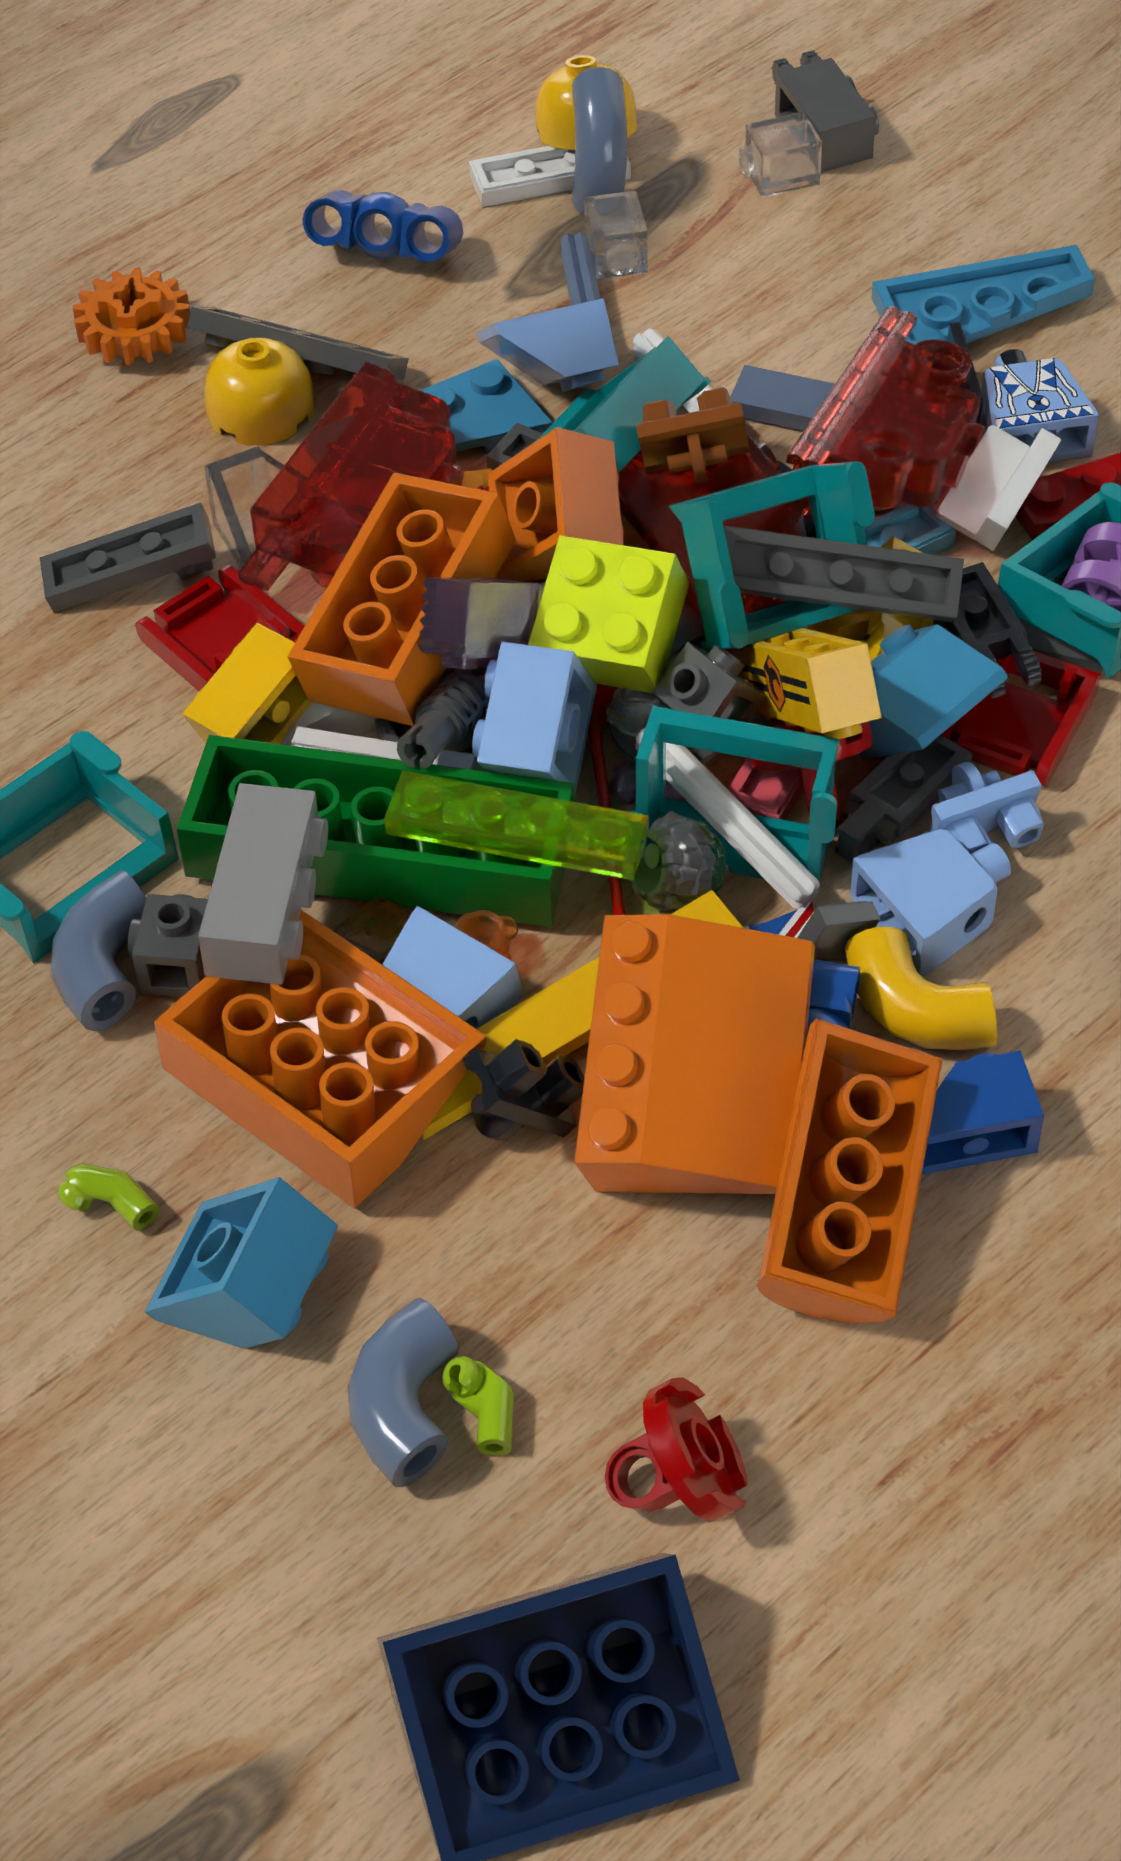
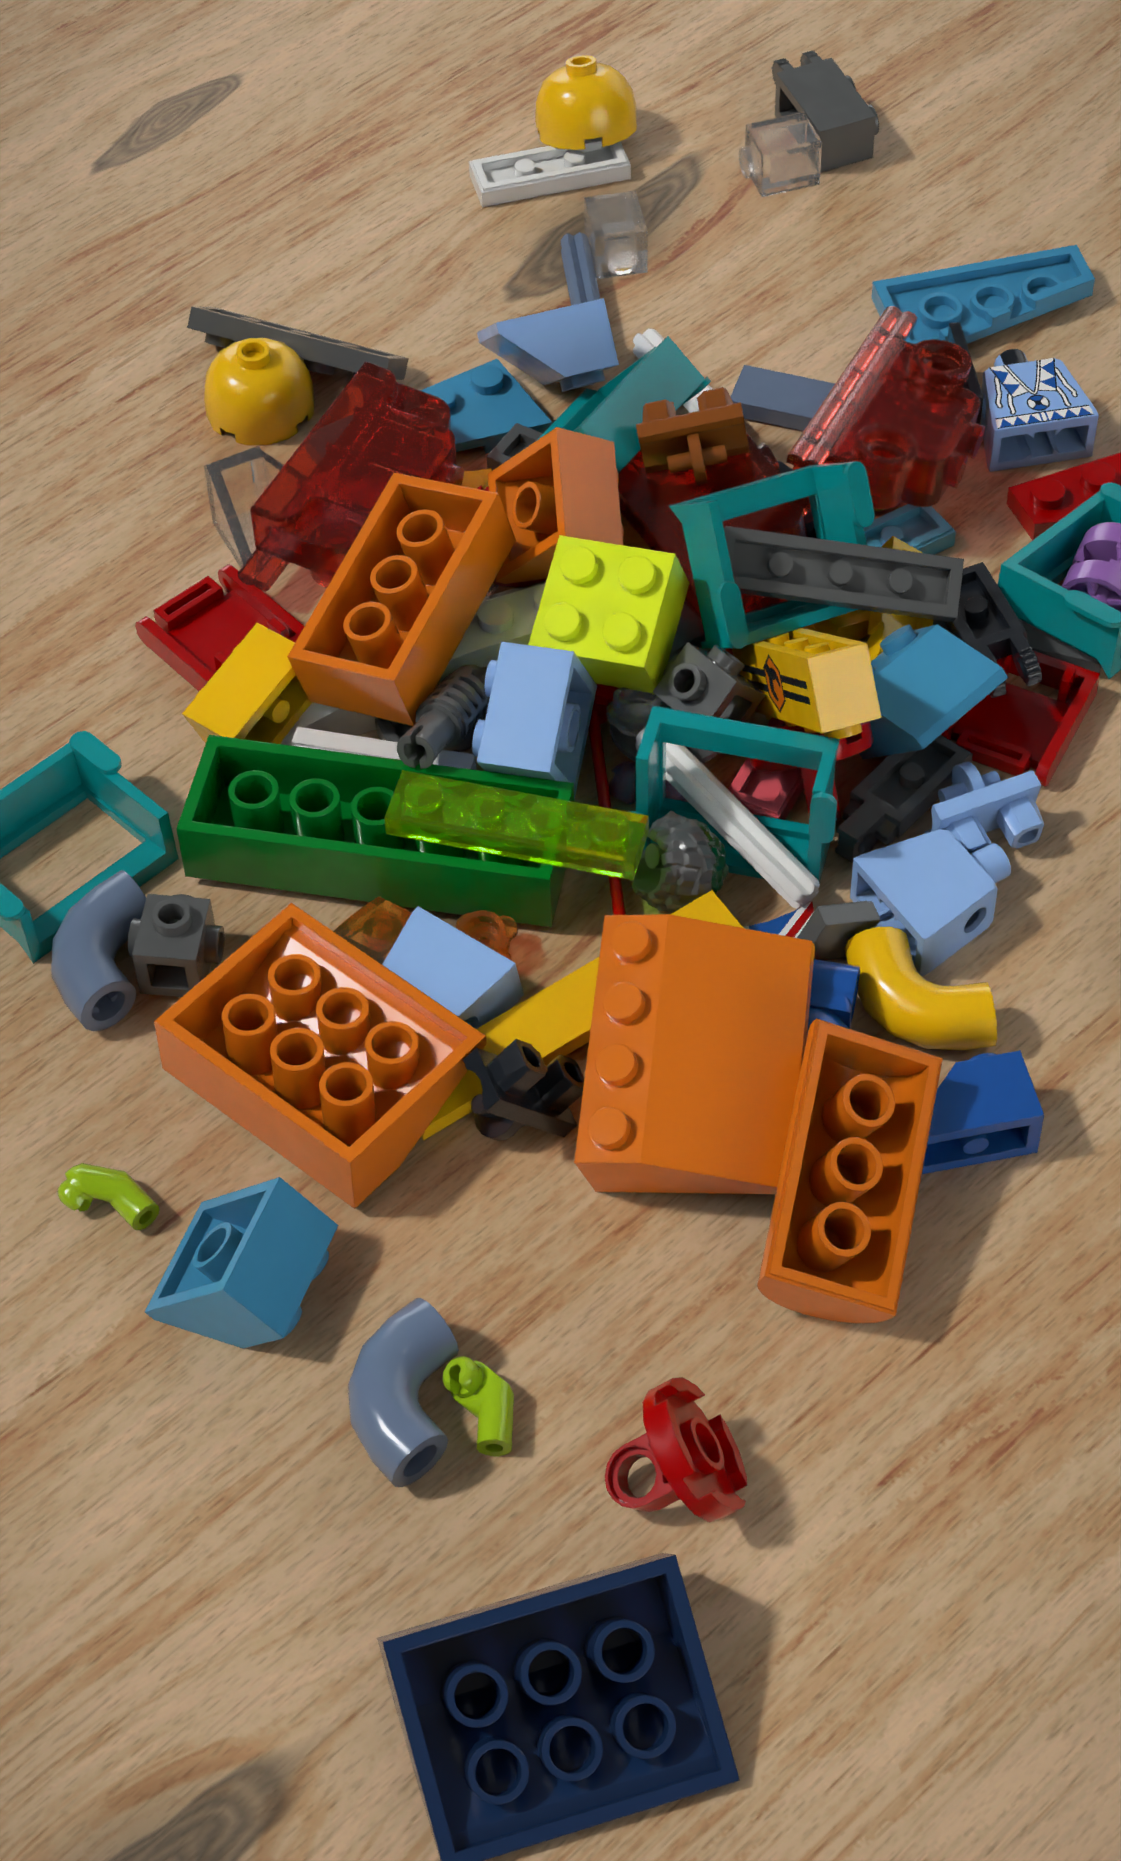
(129, 557): dark grey hinge -> none
(132, 316): orange gear -> none
(262, 884): light grey brick -> none
(359, 228): blue piece -> none
(473, 615): brick -> none
(599, 134): sand blue cylinder -> none
(996, 484): white panel -> none

